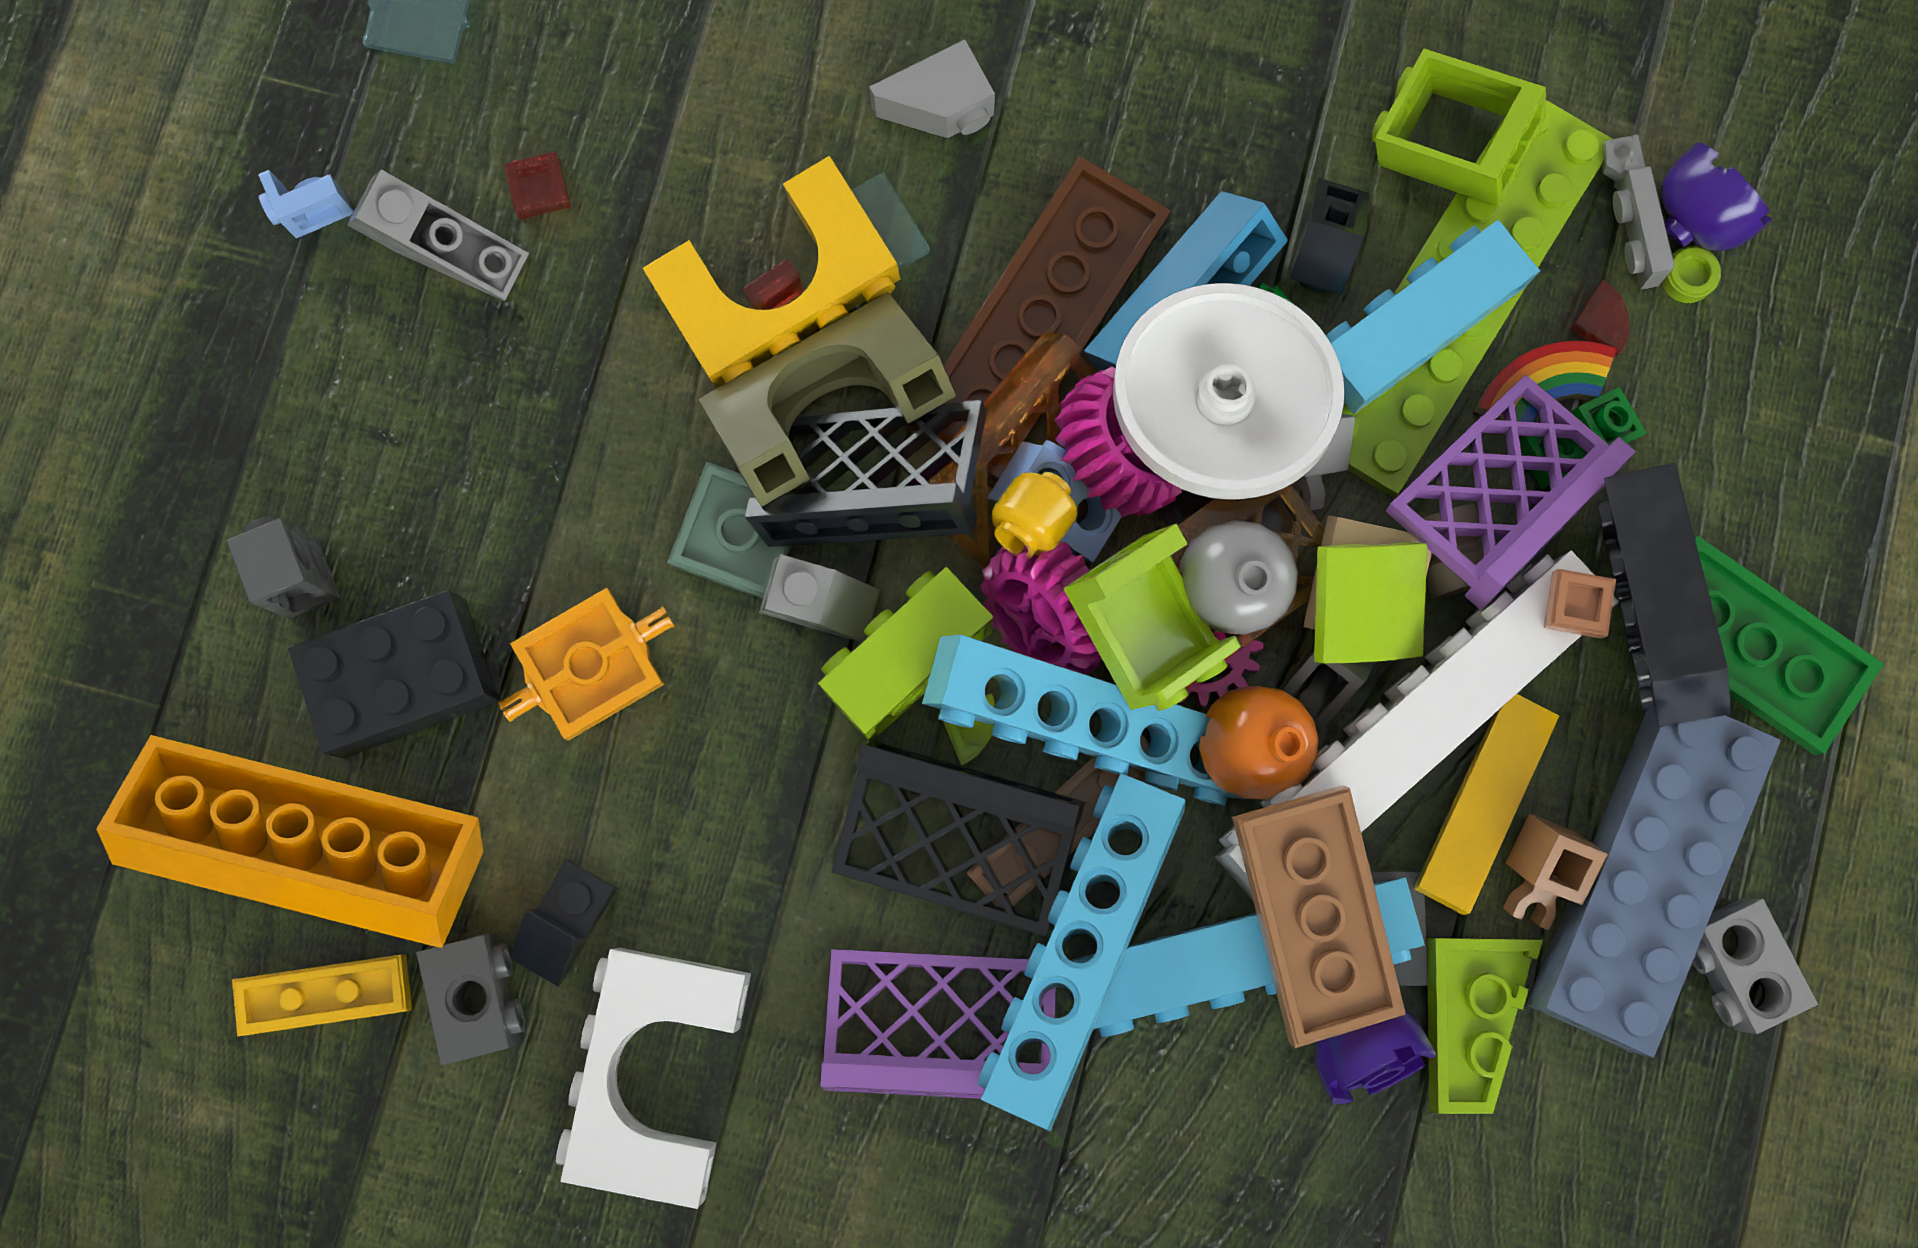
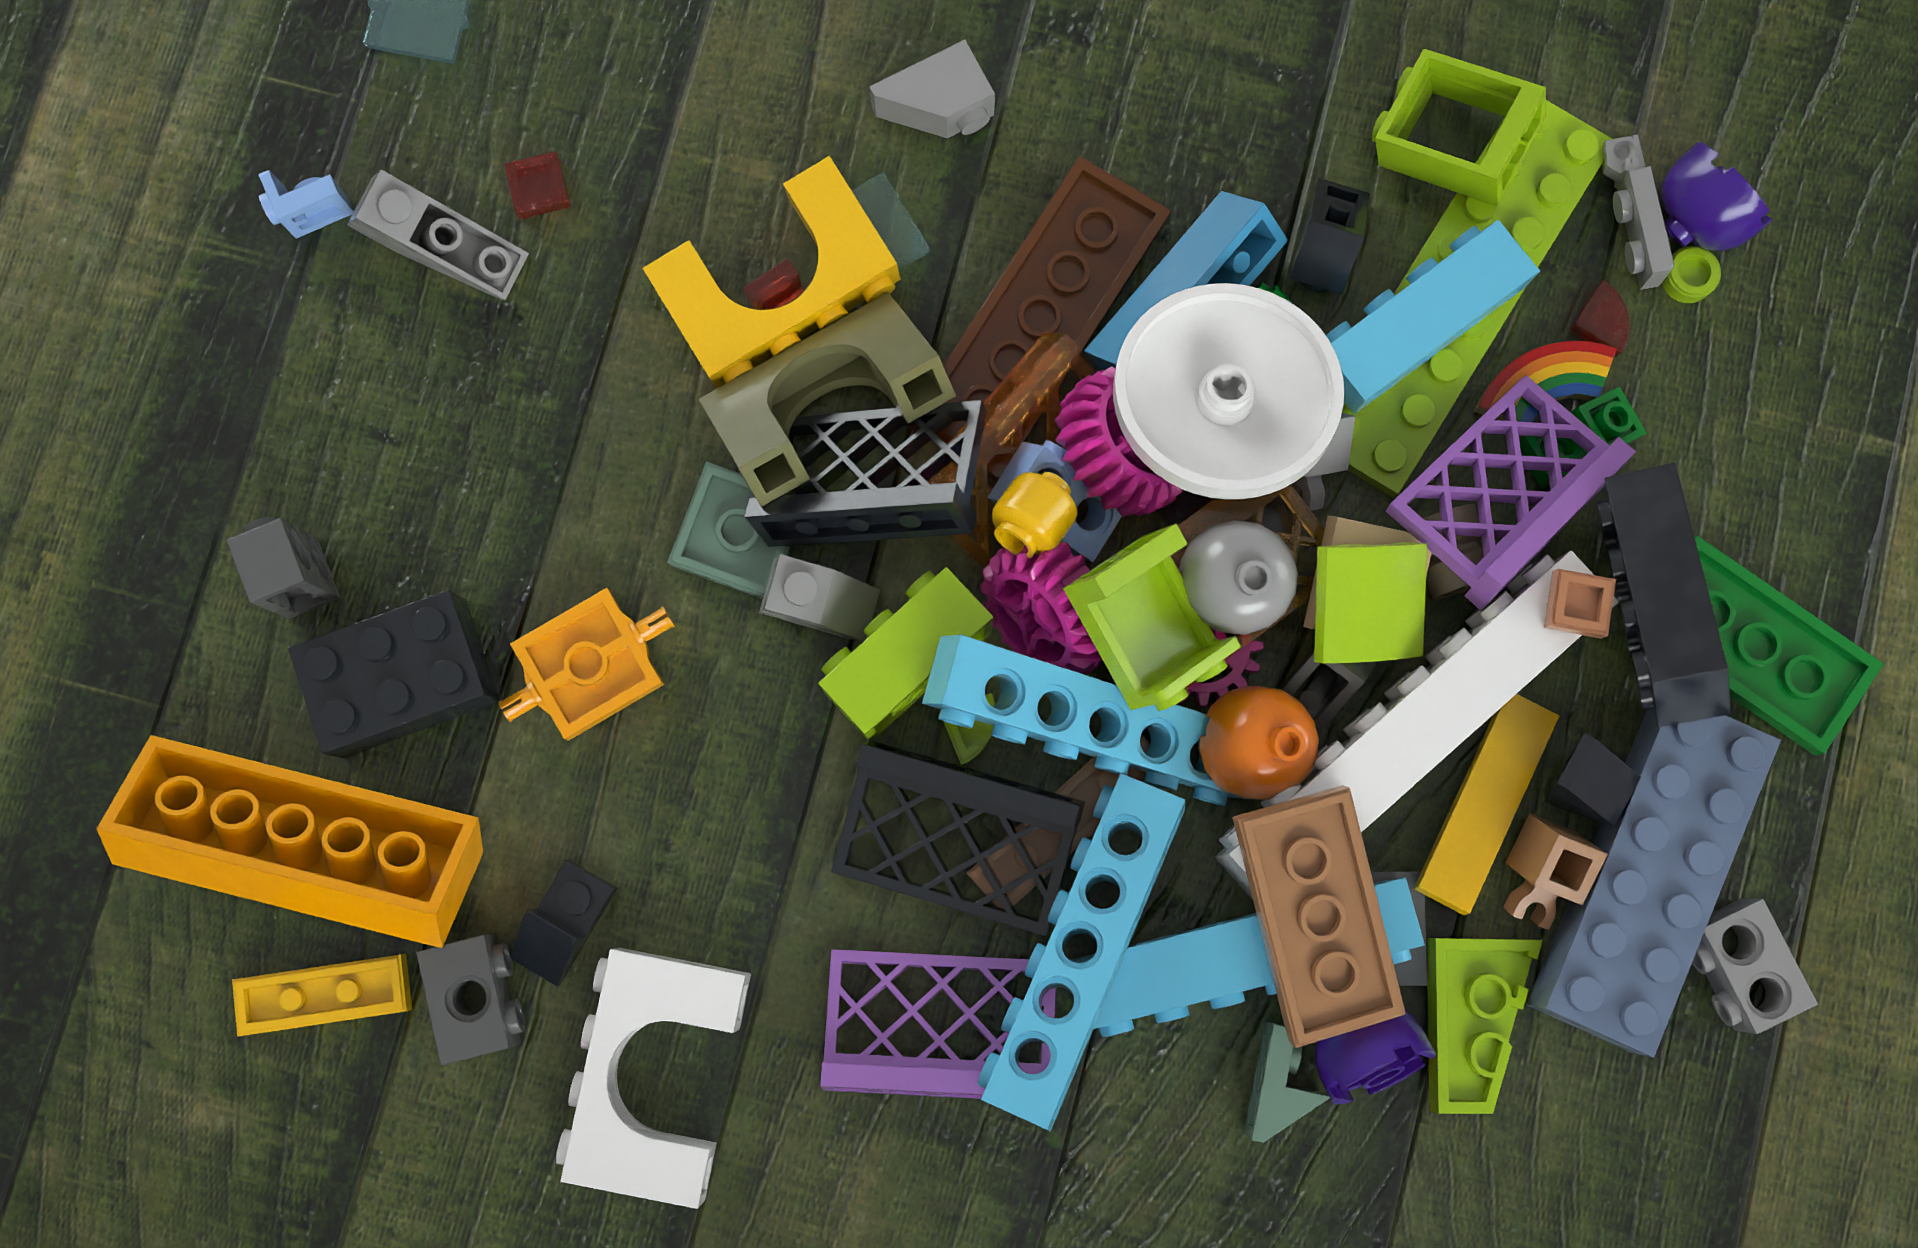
(1272, 1101): none -> sand green slope
(1593, 783): none -> black slope

